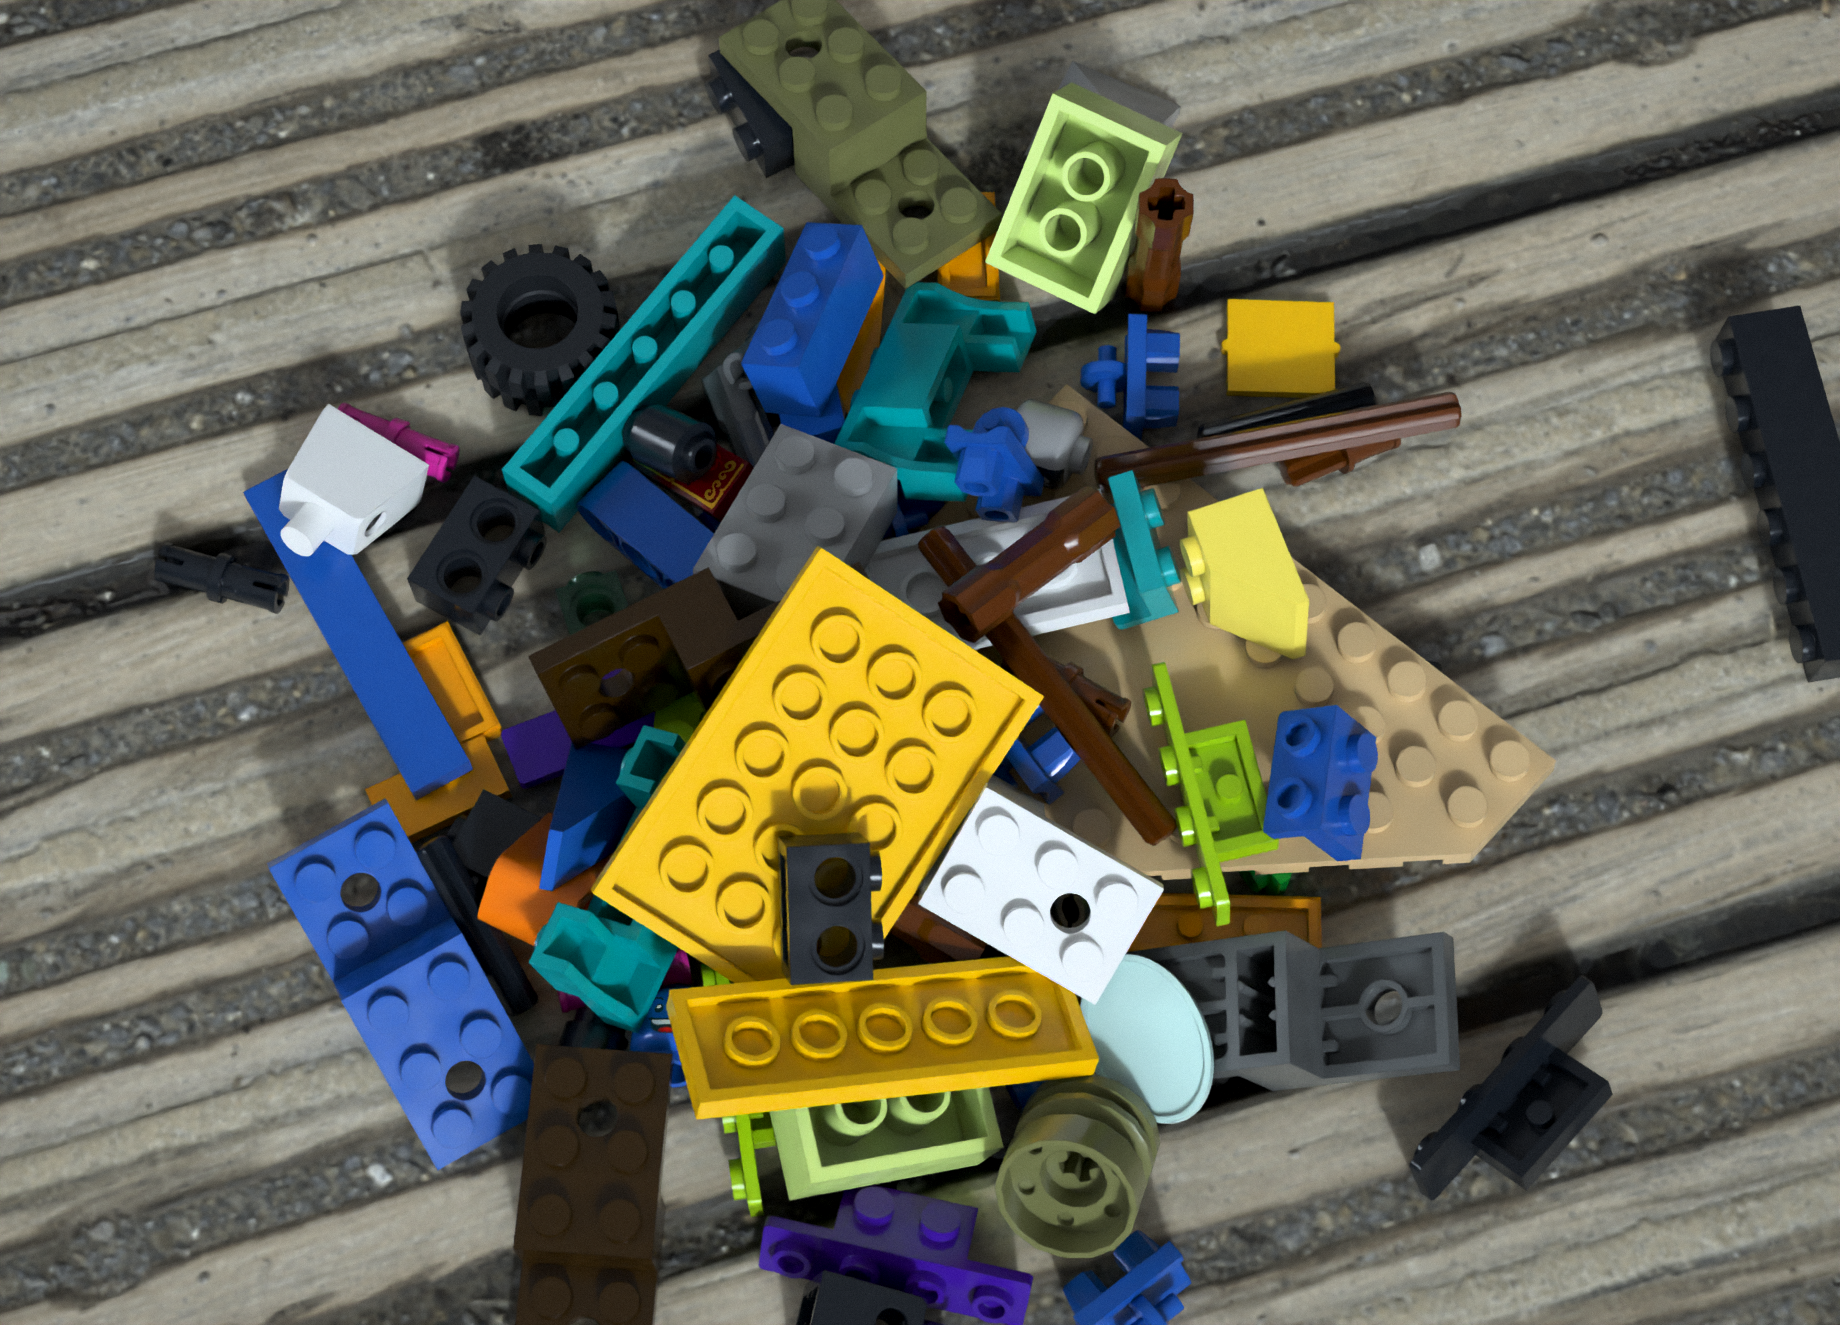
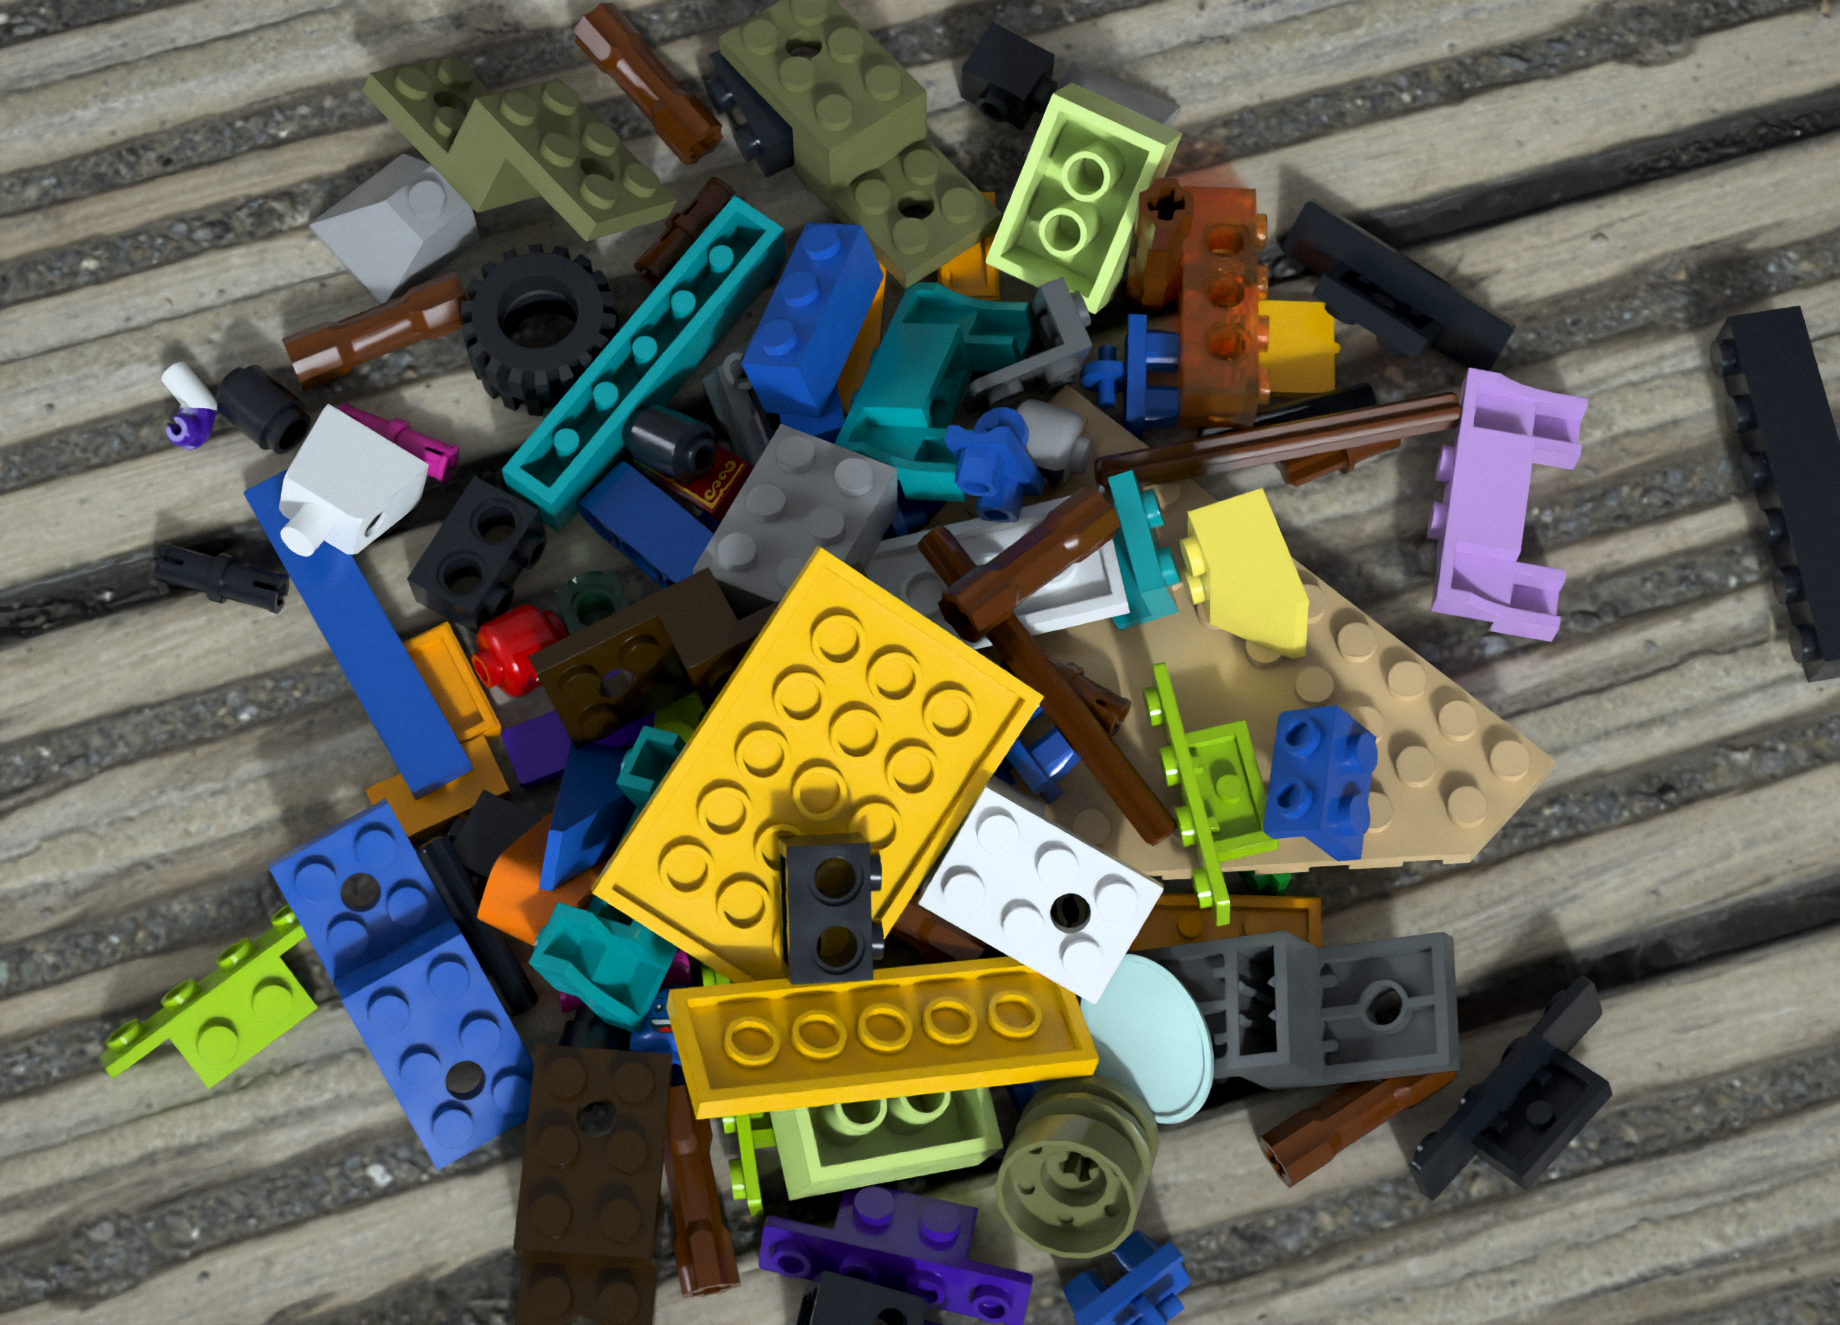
(197, 407): none -> arm
(226, 1013): none -> lime bracket
(262, 409): none -> black brick
(337, 347): none -> reddish brown axle
(398, 228): none -> light grey slope
(508, 642): none -> red head
(519, 146): none -> olive bracket
(675, 113): none -> reddish brown axle
(683, 231): none -> reddish brown pin
(702, 1239): none -> reddish brown axle
(1008, 77): none -> black brick
(1061, 330): none -> dark grey bracket
(1214, 389): none -> clear orange brick
(1319, 1133): none -> reddish brown axle
(1391, 293): none -> black bracket
(1486, 503): none -> lavender bracket

